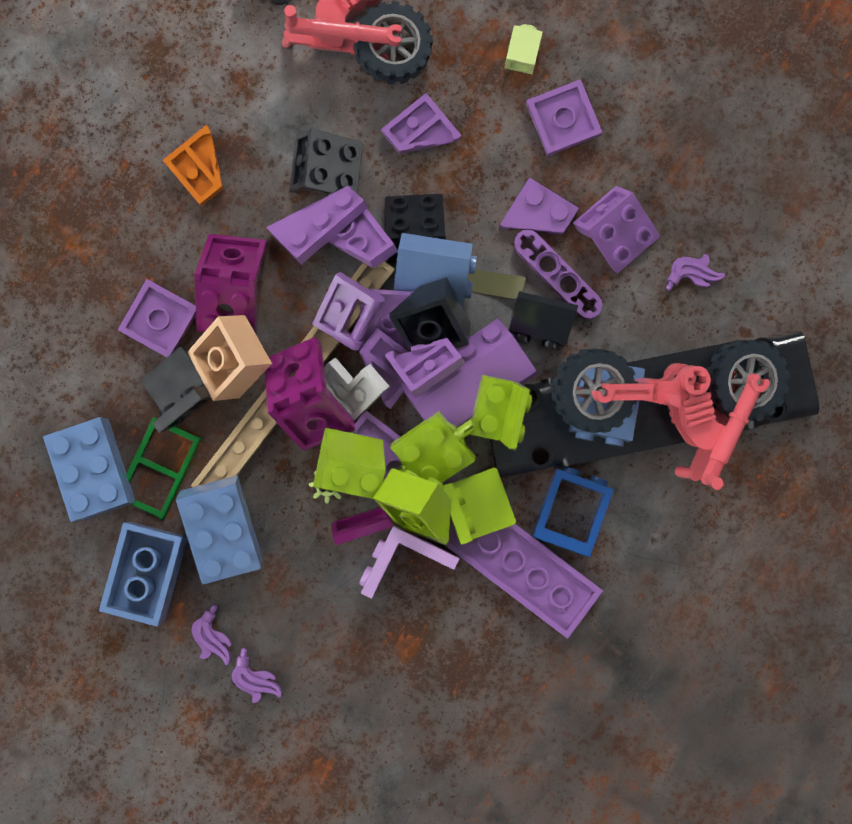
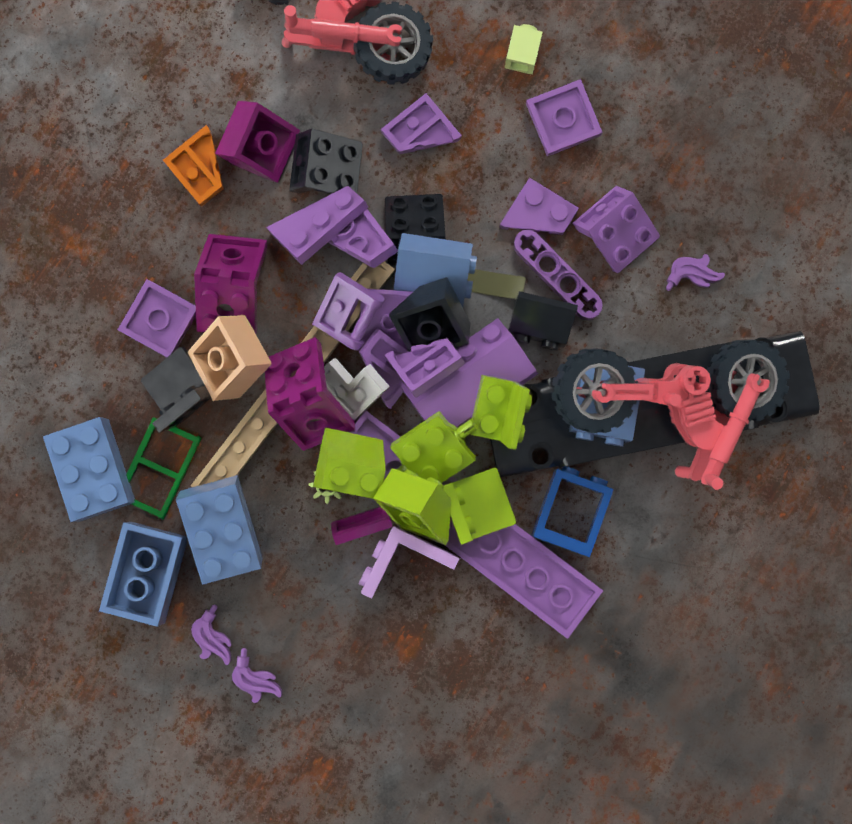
(257, 140): none -> magenta slope

